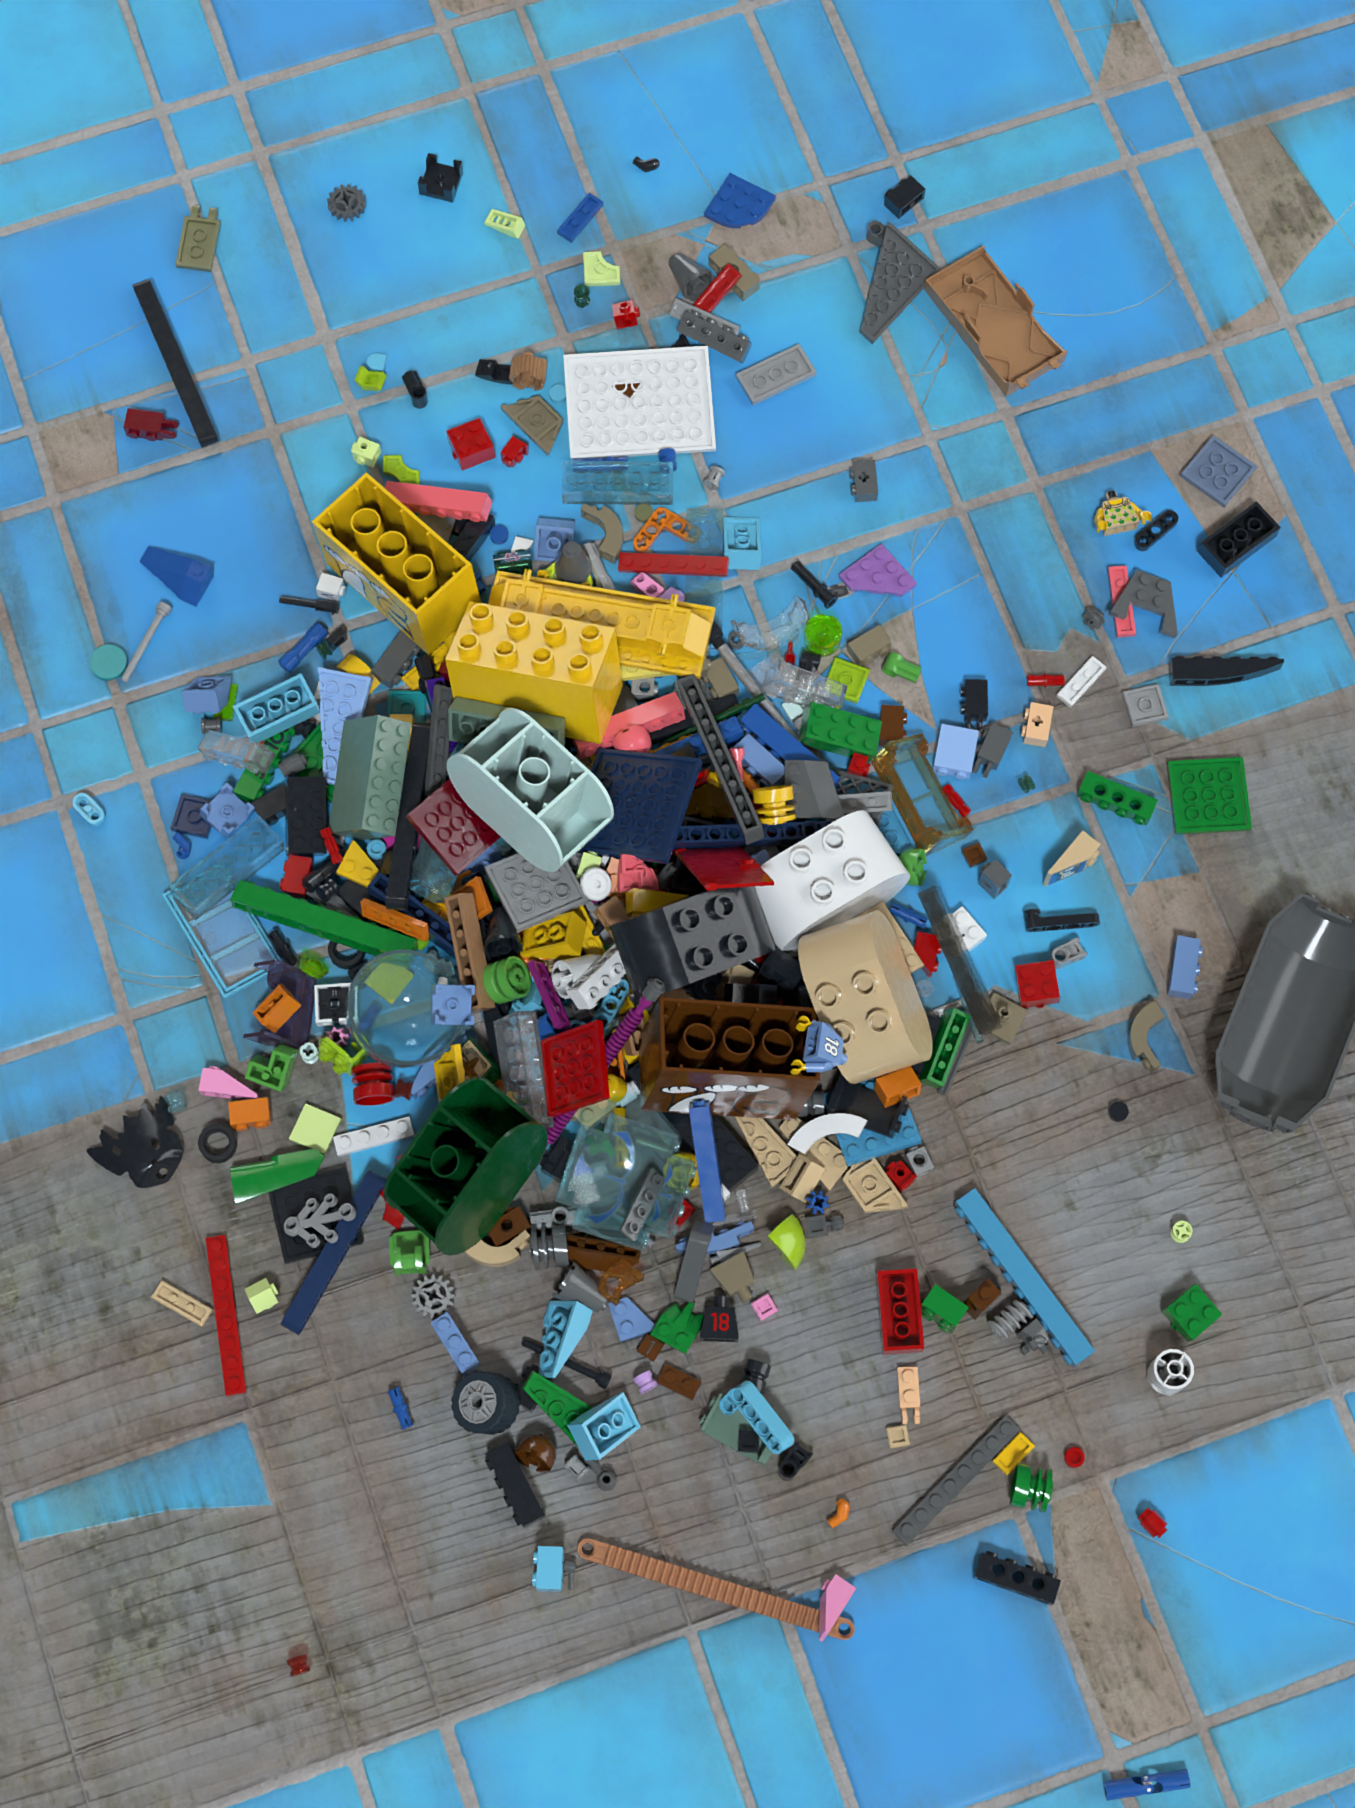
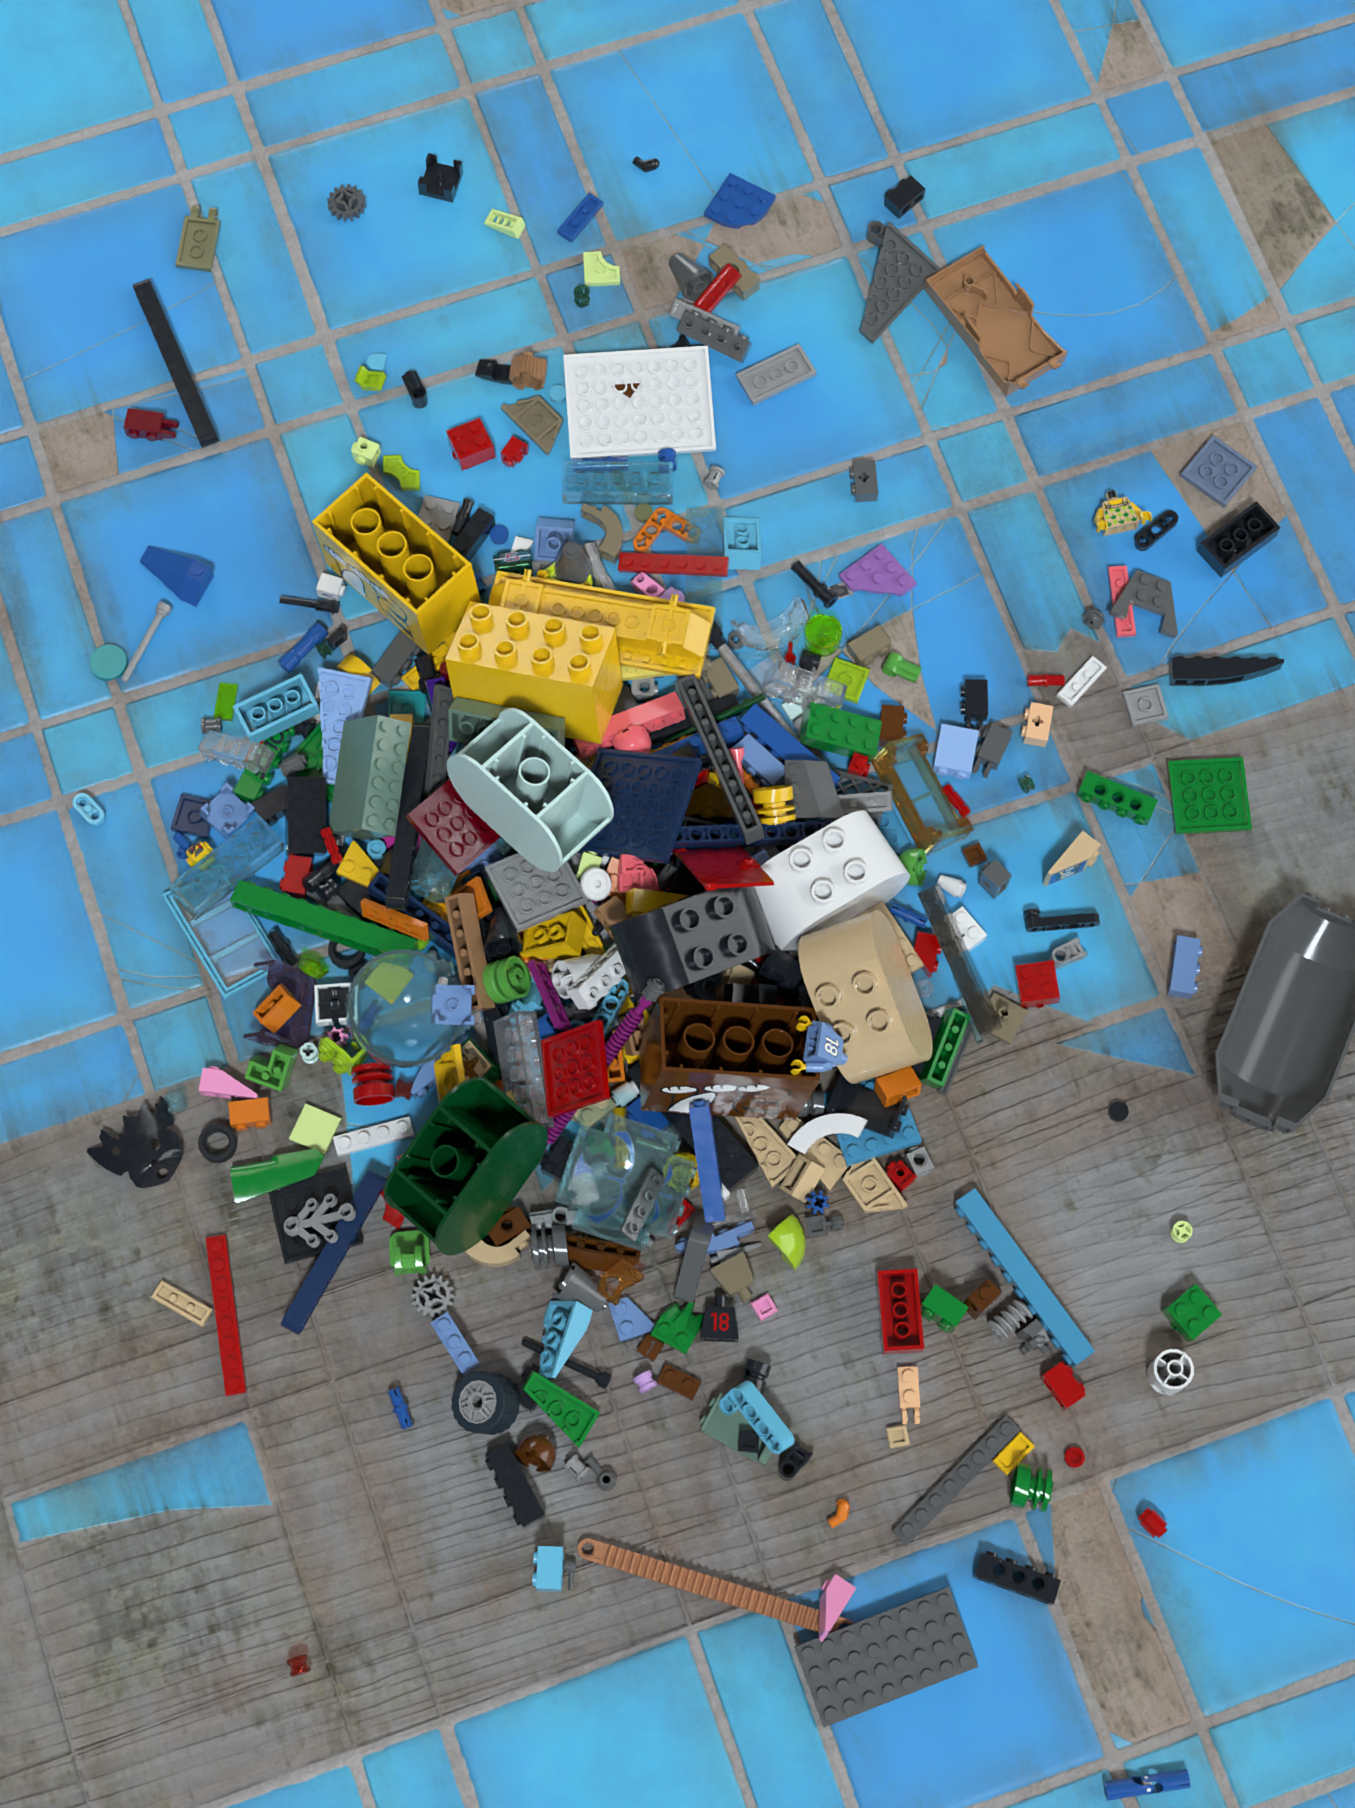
(197, 852): none -> yellow head
(206, 694): medium blue slope -> none
(262, 1295): yellowish green brick -> none
(442, 501): coral brick -> none
(604, 1427): medium azure slope -> none
(617, 1088): yellow head -> none
(625, 314): red brick -> none
(649, 1118): none -> blue brick
(886, 1656): none -> dark grey plate
(952, 885): none -> white cone
(1063, 1385): none -> red brick
(1137, 1036): dark tan arch -> none

